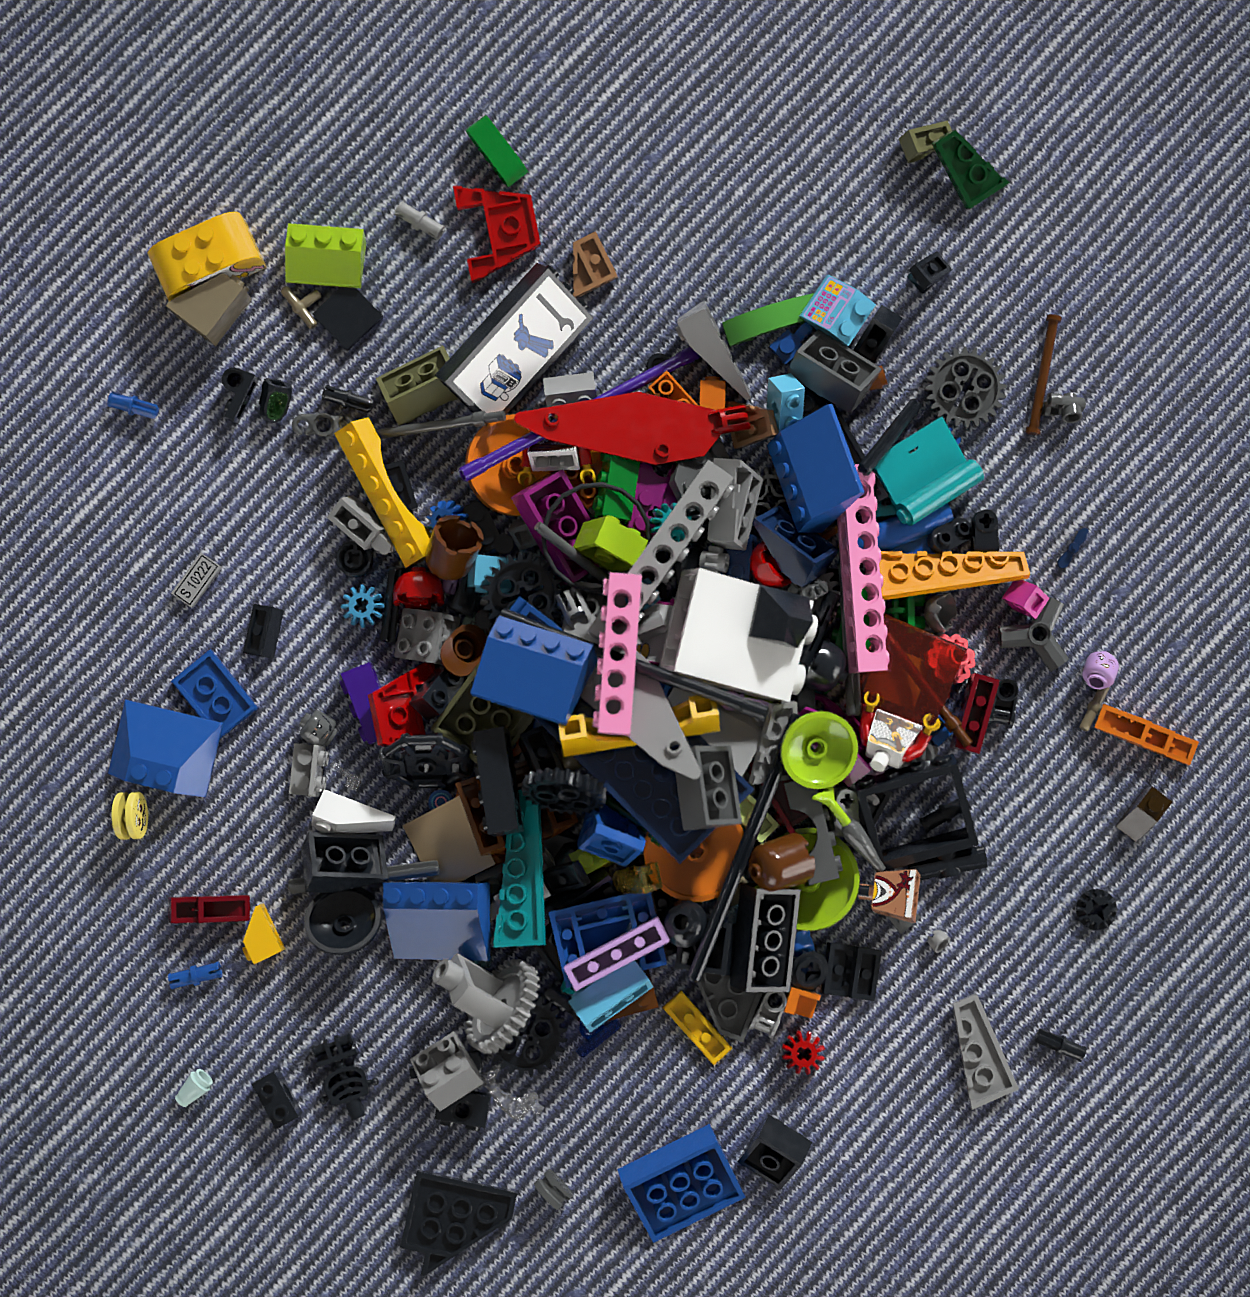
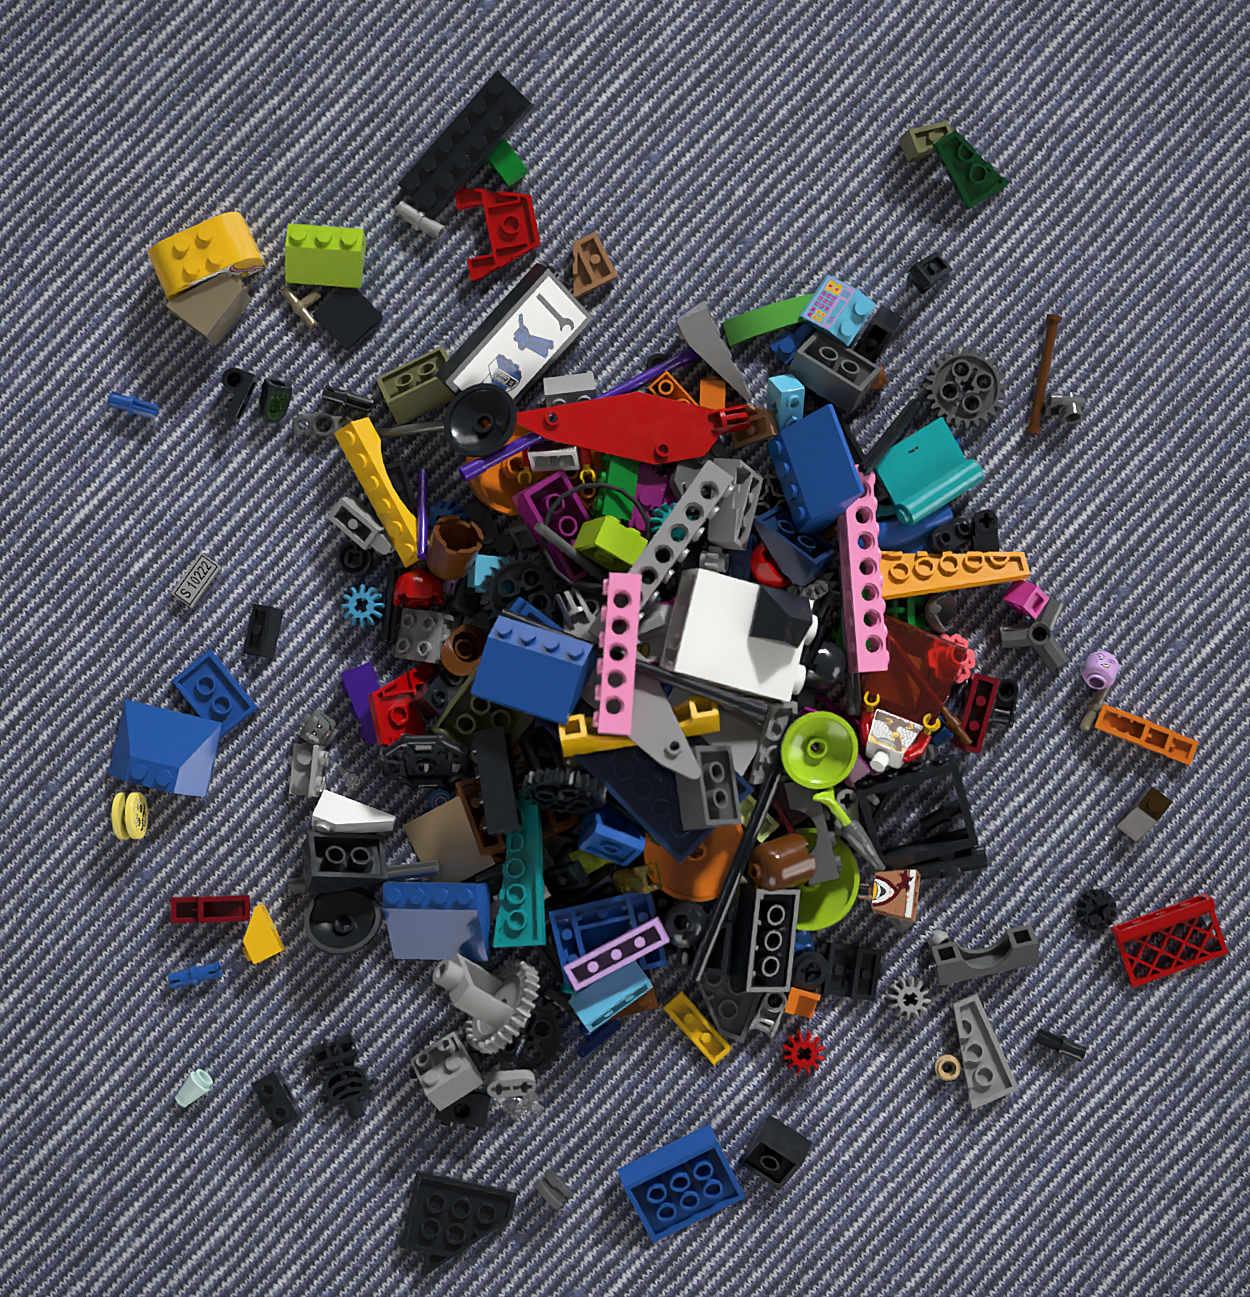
(422, 528): none -> dark purple bar
(465, 144): none -> black plate
(474, 410): none -> black dish
(511, 1083): none -> light grey beam
(908, 988): none -> light grey gear
(953, 1073): none -> tan plate
(1014, 950): none -> dark grey arch
(1073, 548): dark blue piece -> none
(1168, 918): none -> red fence

